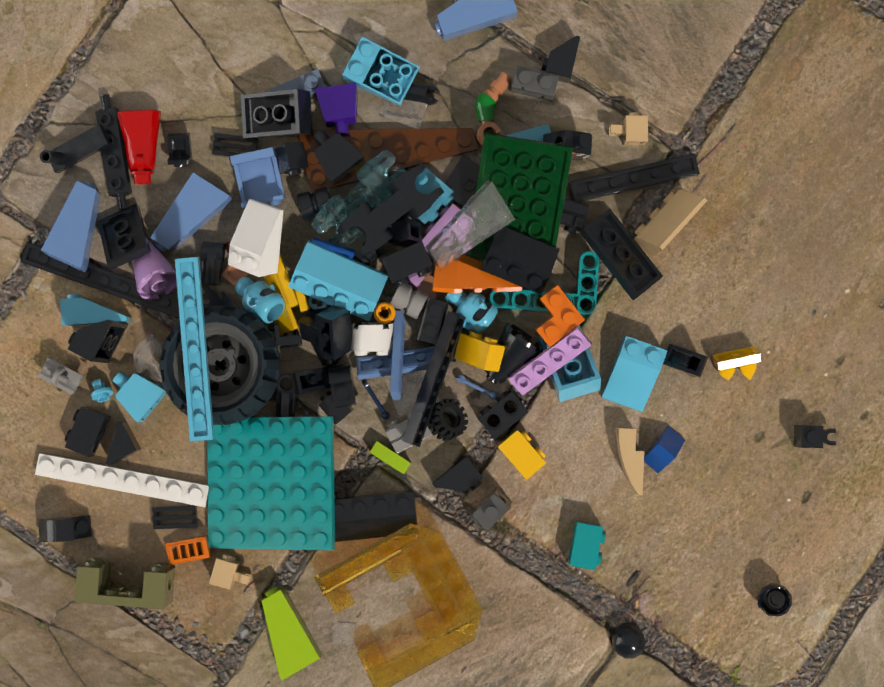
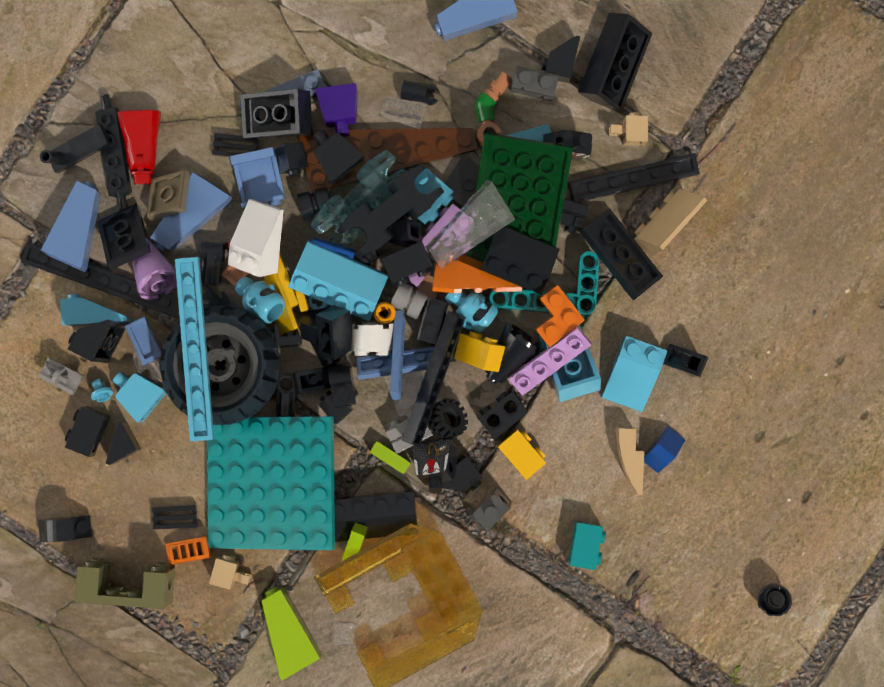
(122, 480): white plate -> none
(144, 340): none -> medium blue tile
(168, 195): none -> dark tan tile
(179, 149): black bracket -> none
(355, 540): none -> lime piece
(380, 71): medium azure slope -> none
(385, 415): dark blue hinge -> none
(436, 463): none -> torso
(460, 378): medium blue hinge -> none
(615, 61): none -> black slope
(628, 640): black hair -> none
(744, 358): yellow tile -> none
(811, 436): black brick -> none

